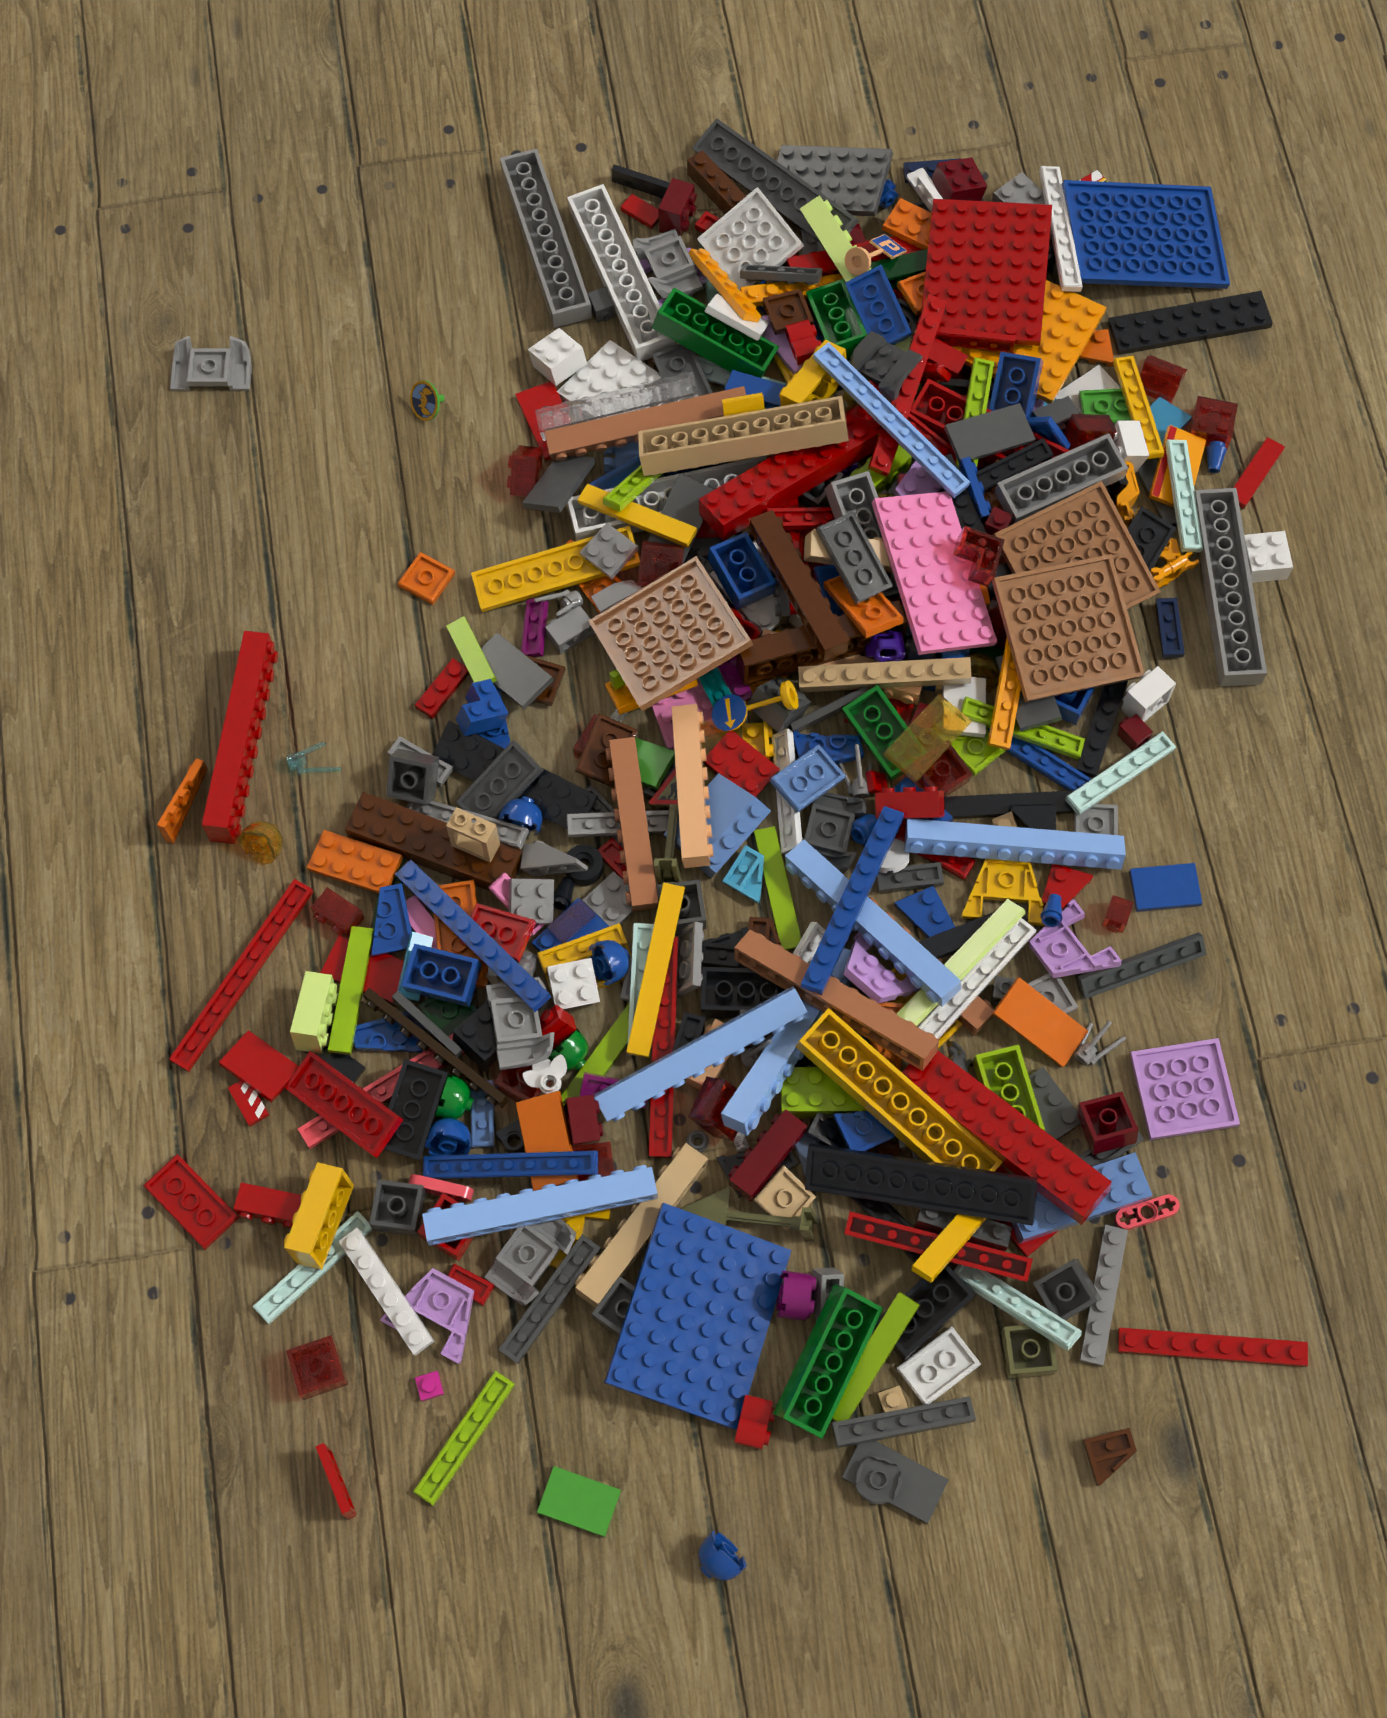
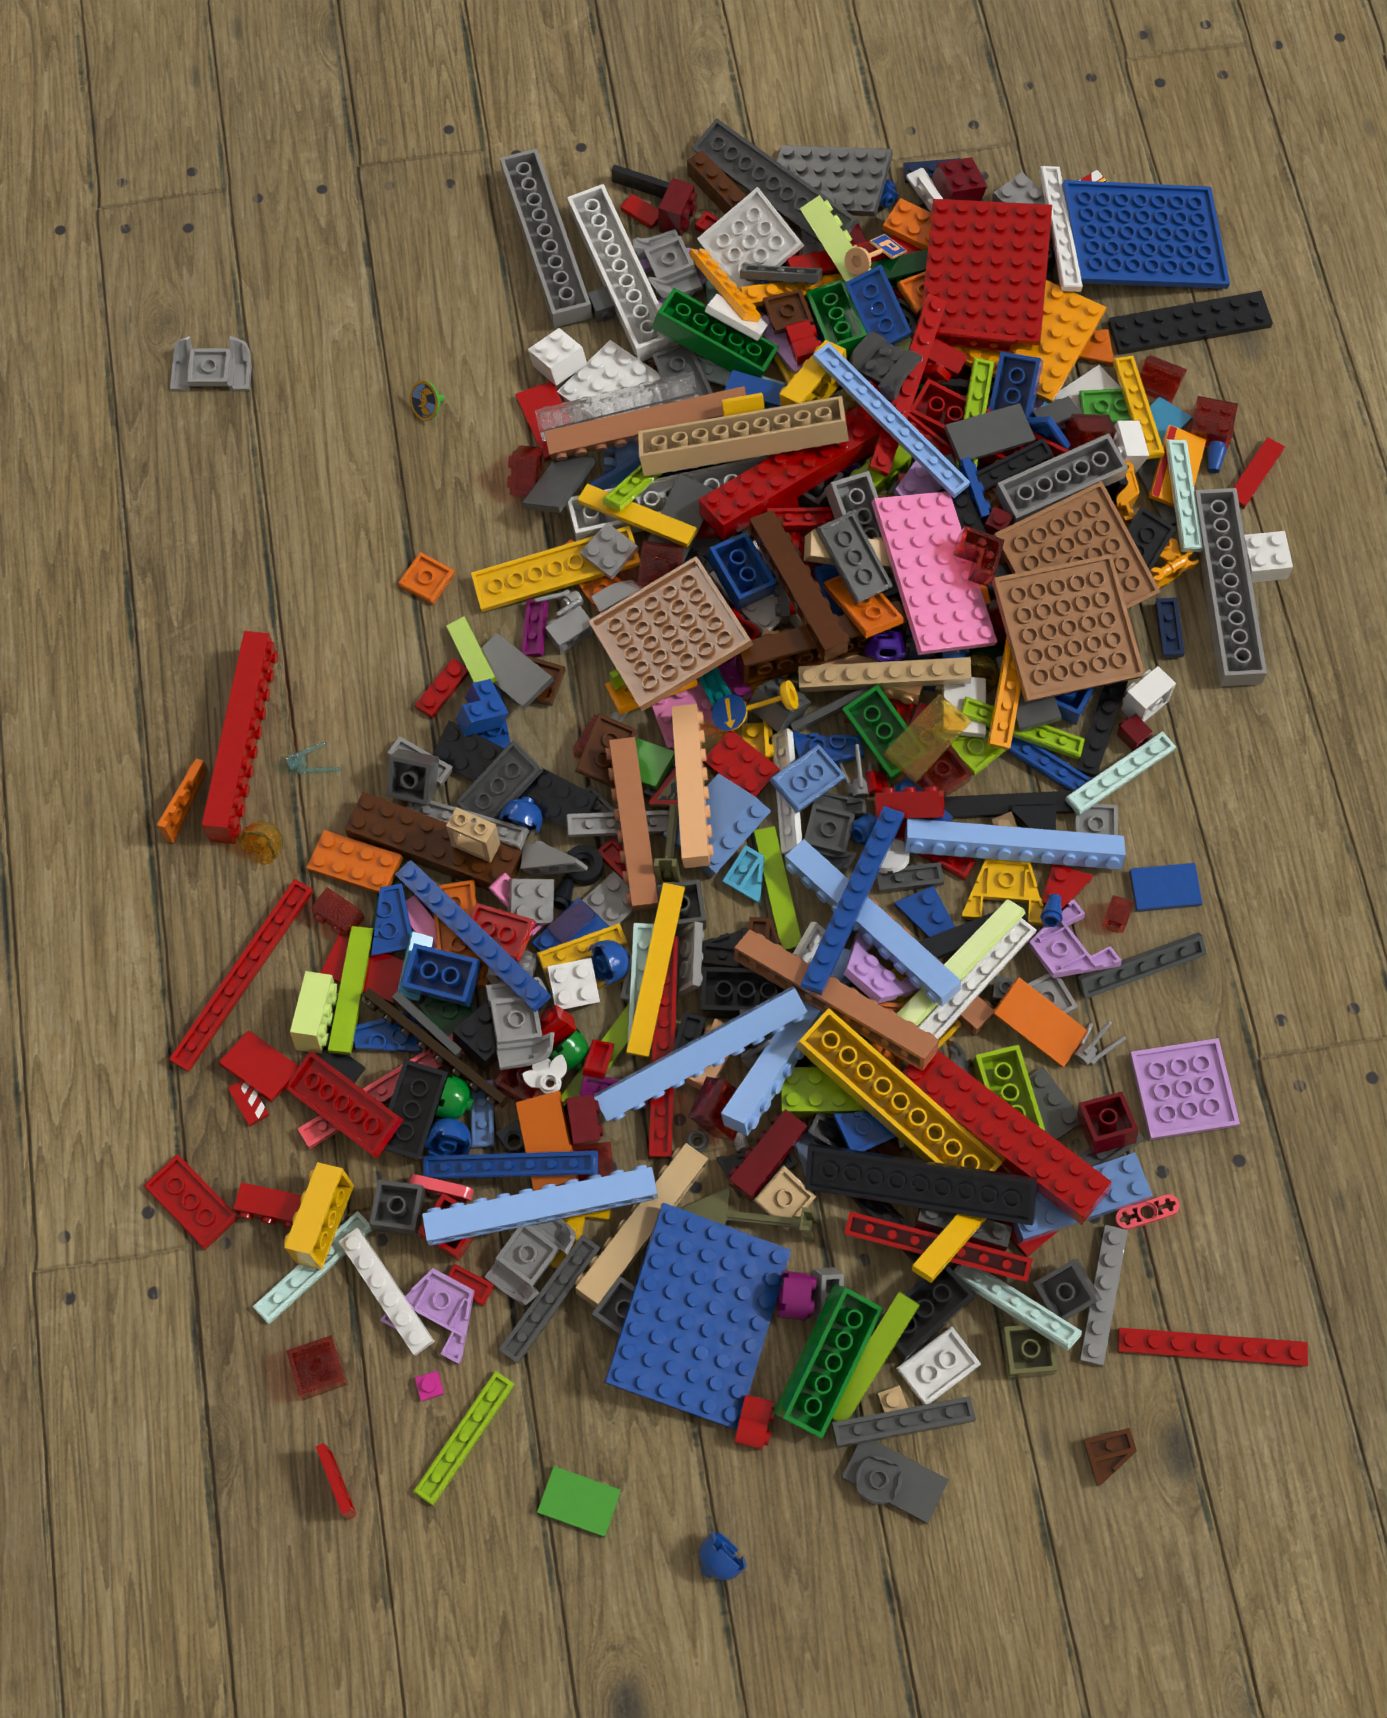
(598, 1059): none -> red tile

